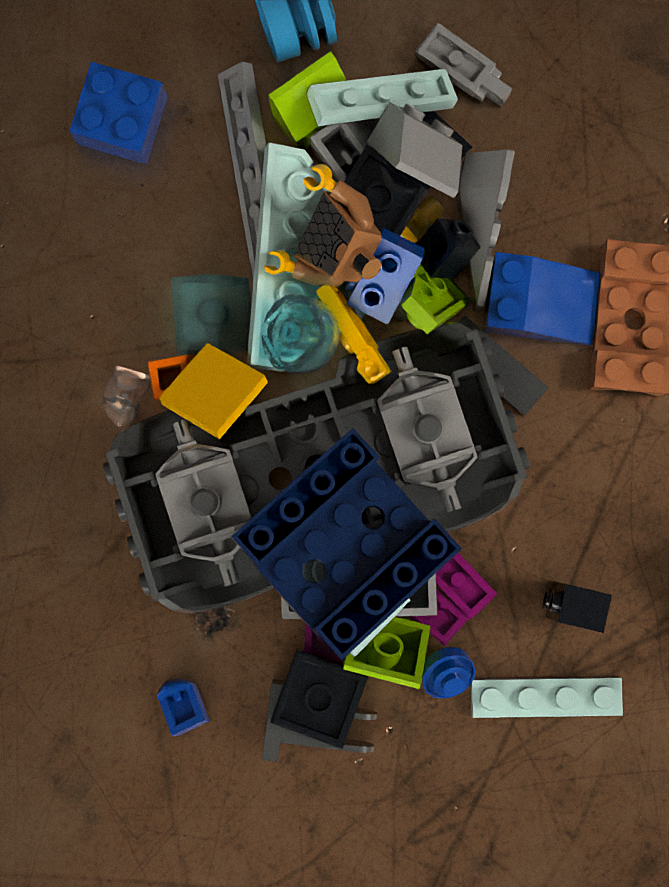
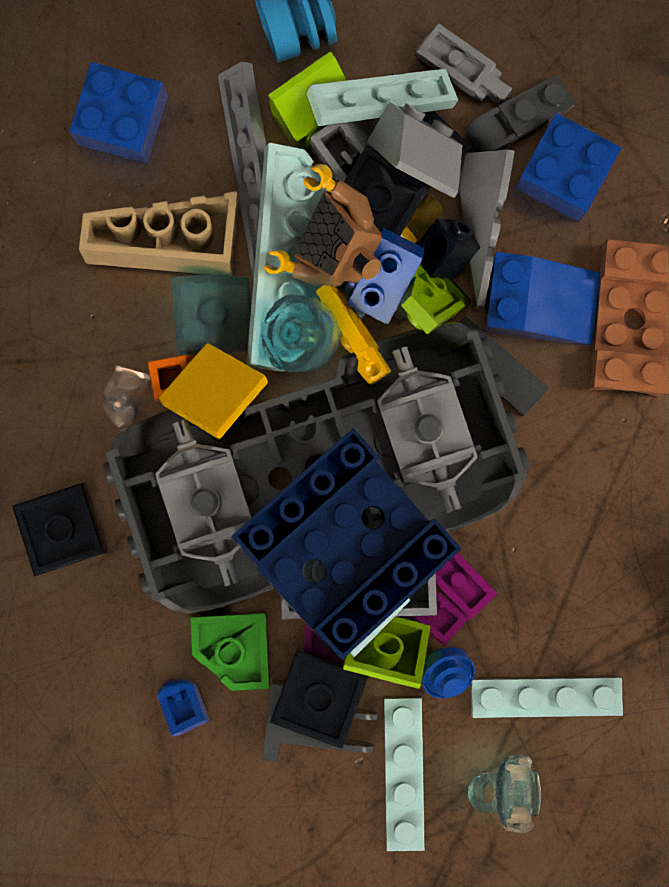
(59, 529): none -> black tile
(166, 237): none -> tan wedge
(233, 648): none -> bright green plate
(404, 773): none -> light aqua plate
(515, 796): none -> clear light blue tile
(520, 115): none -> dark grey plate
(568, 167): none -> blue brick
(577, 606): black brick -> none

